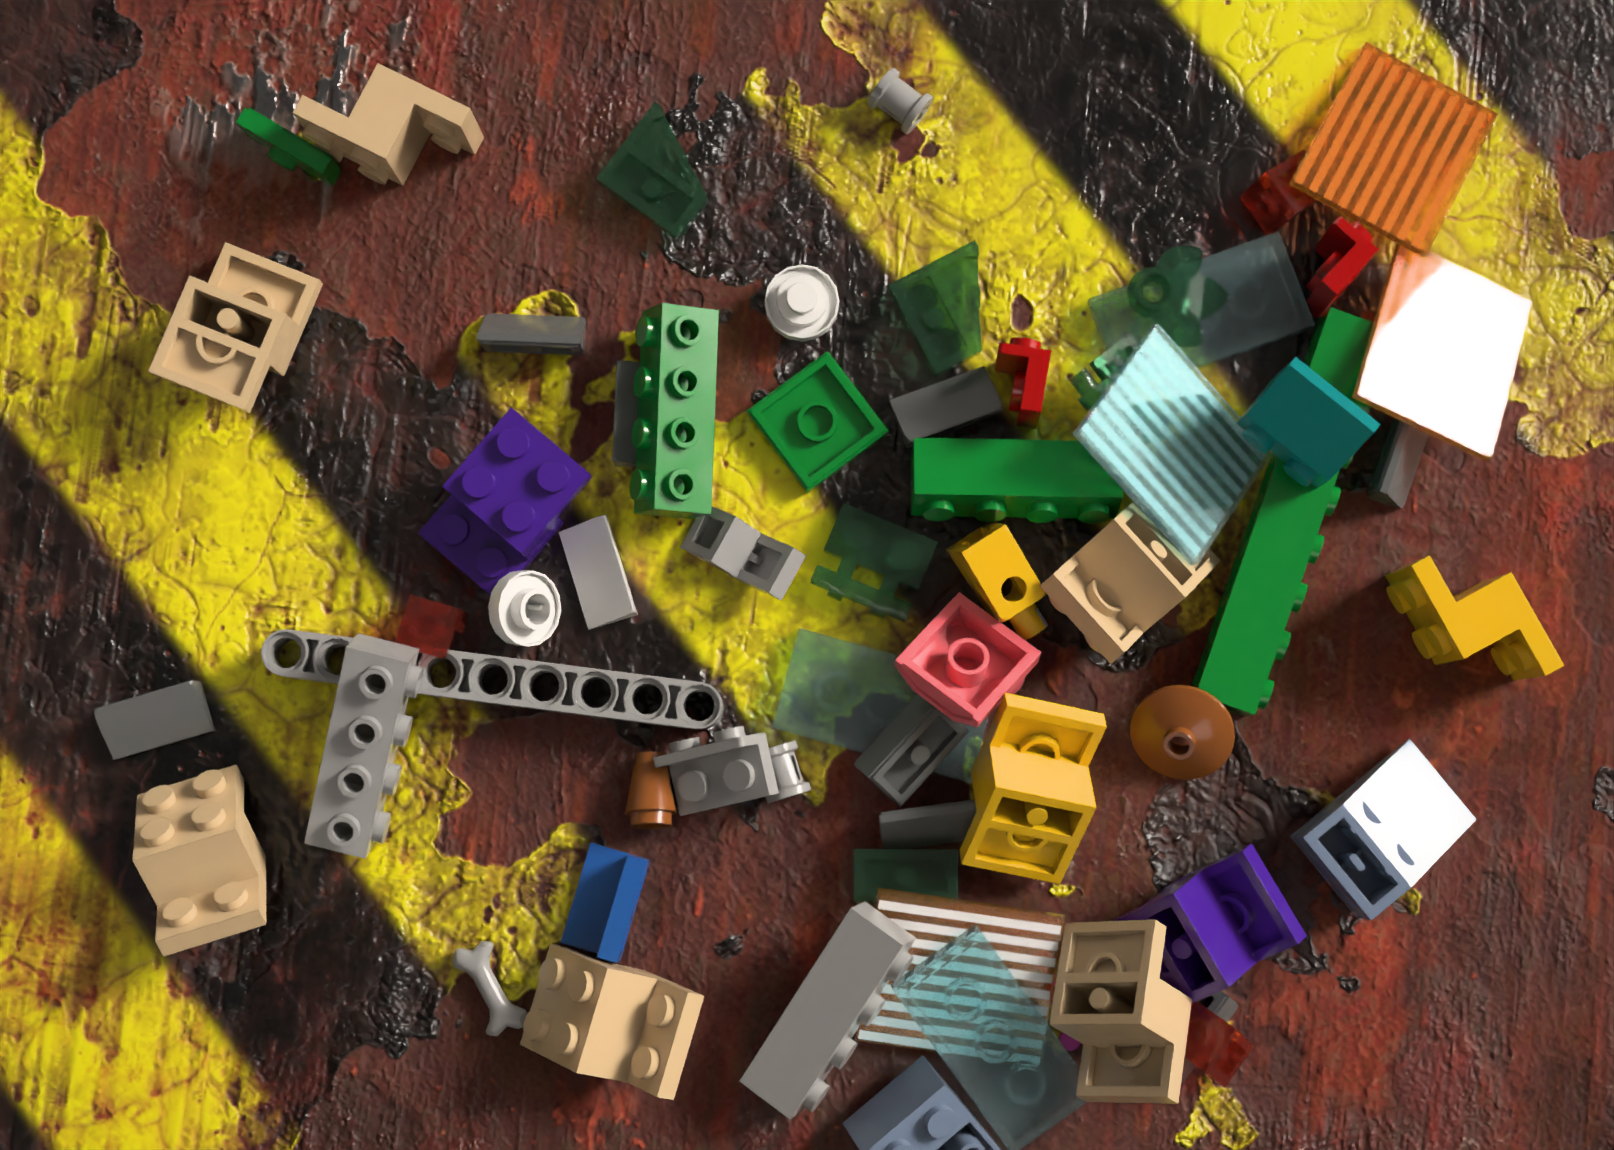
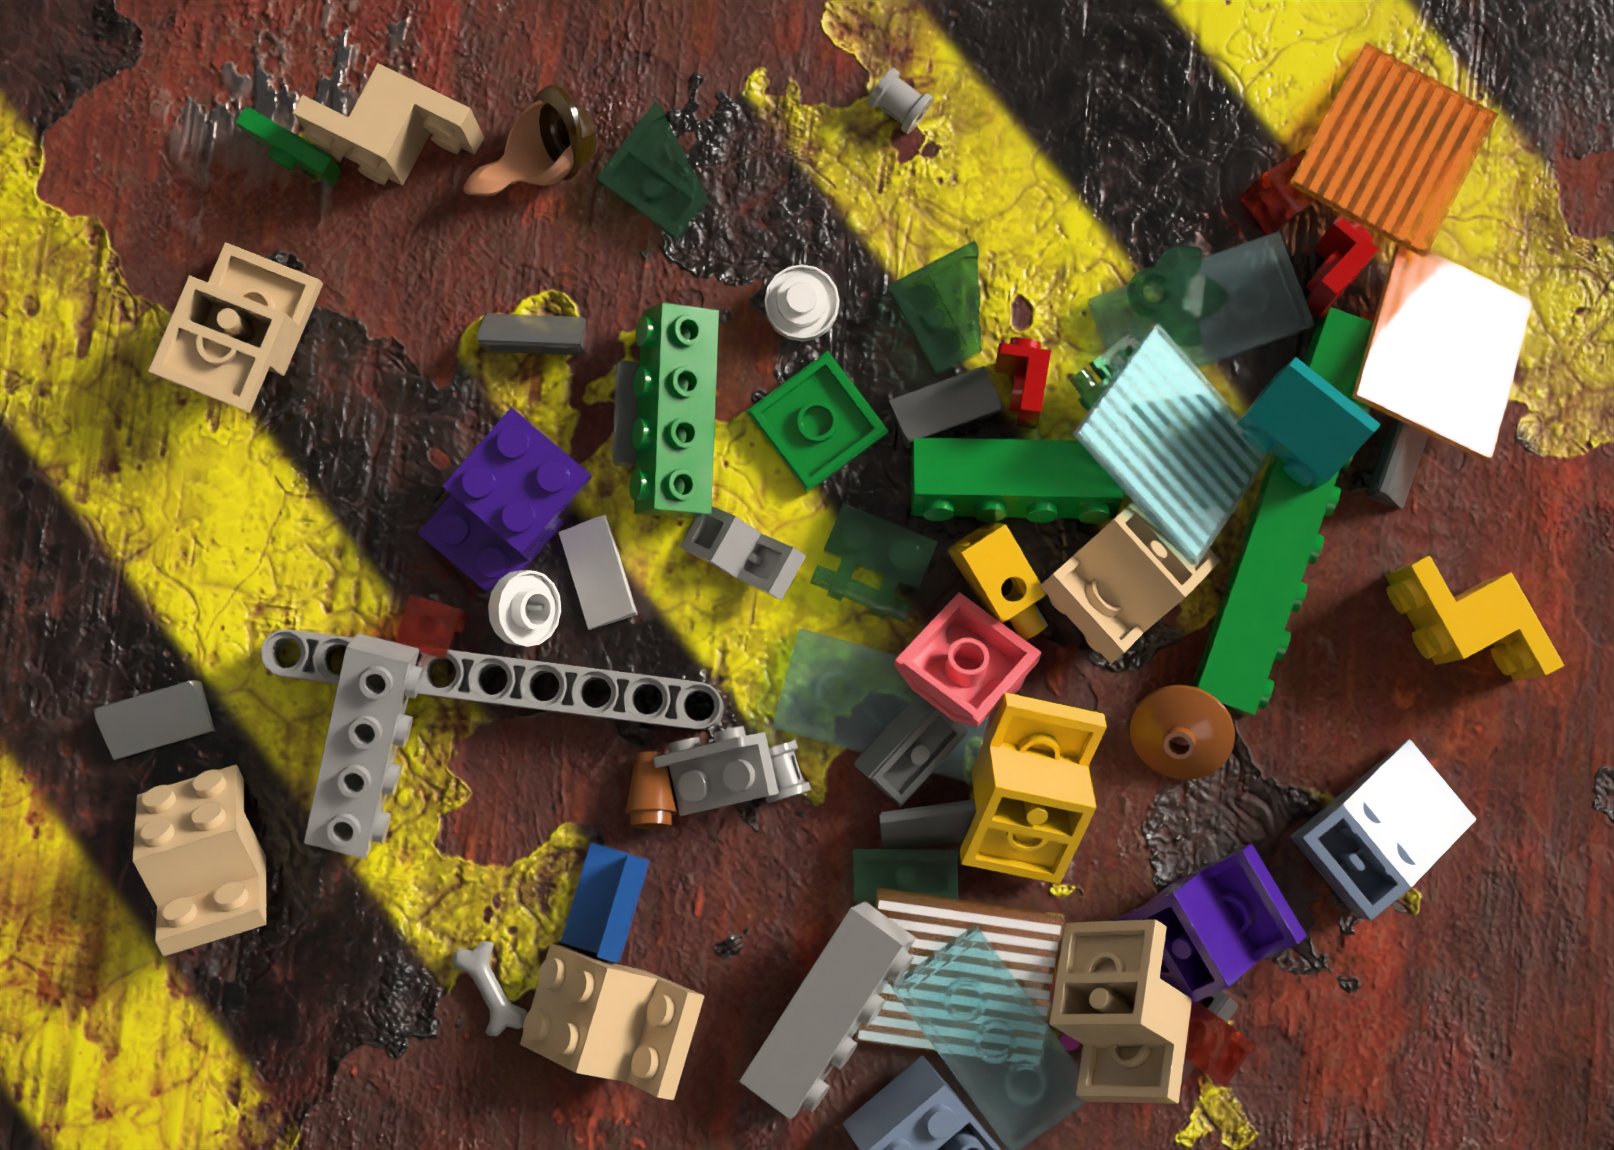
(543, 146): none -> piece

